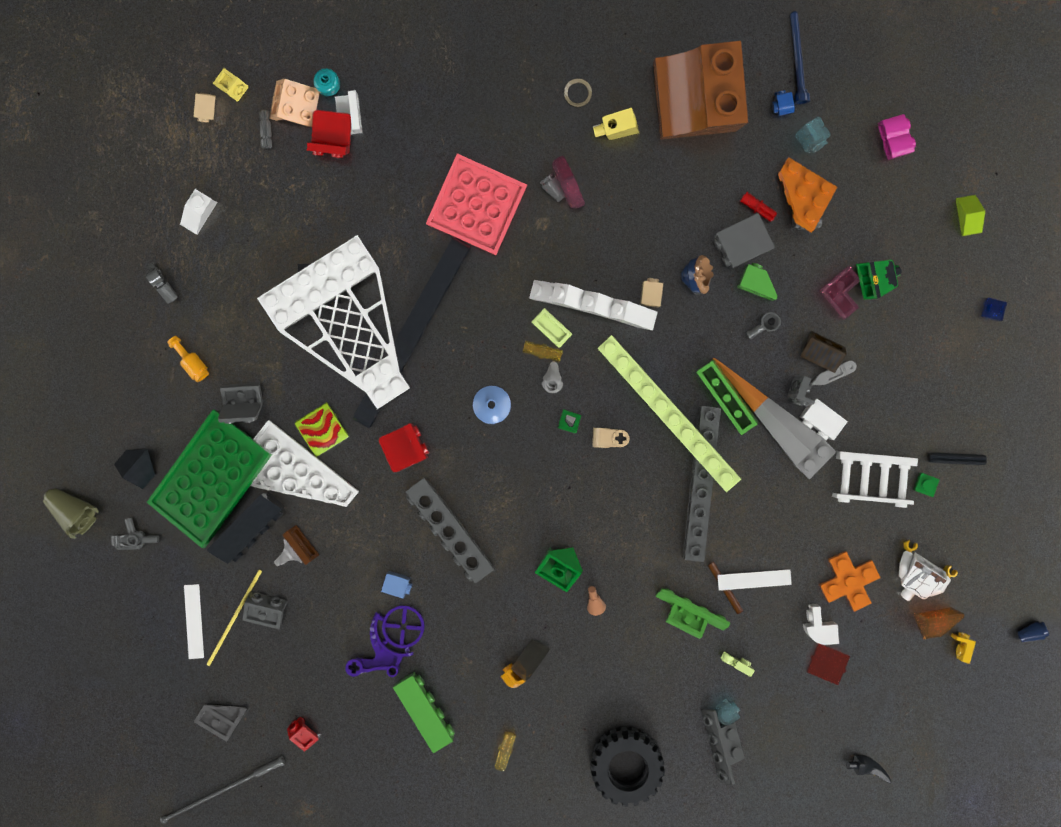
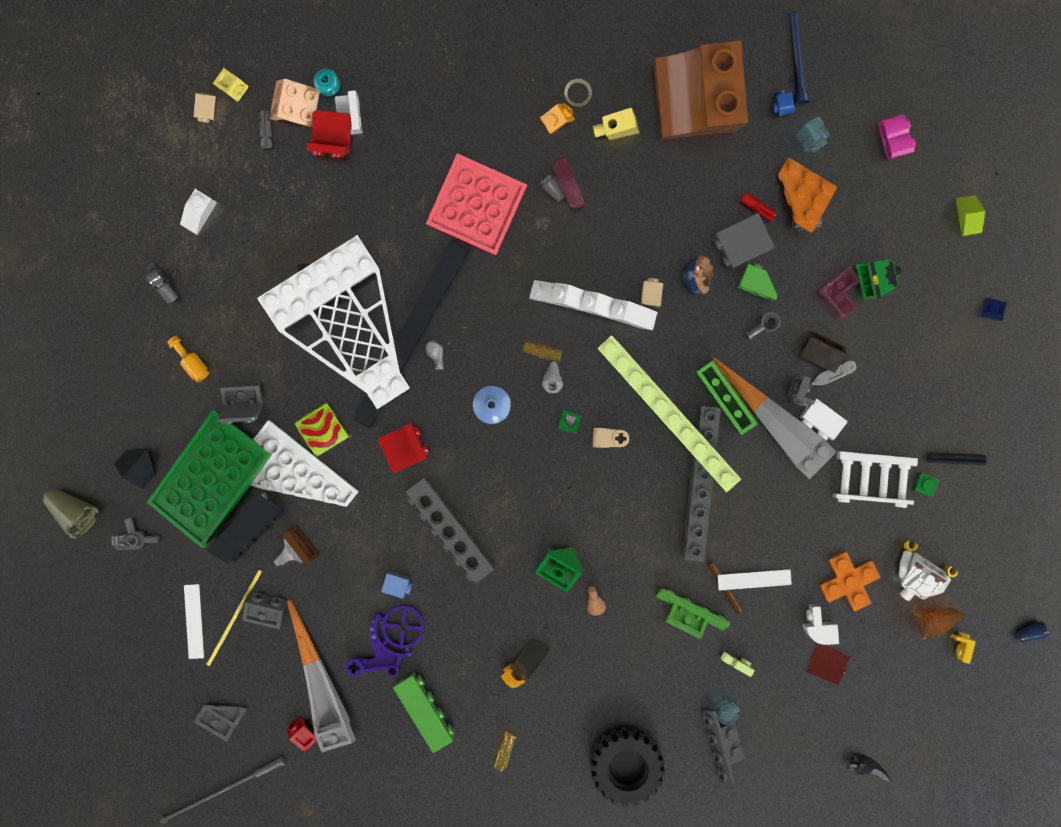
(328, 713): none -> light grey plate
(435, 351): none -> light grey animal
(551, 328): yellowish green tile -> none
(557, 117): none -> light orange bracket

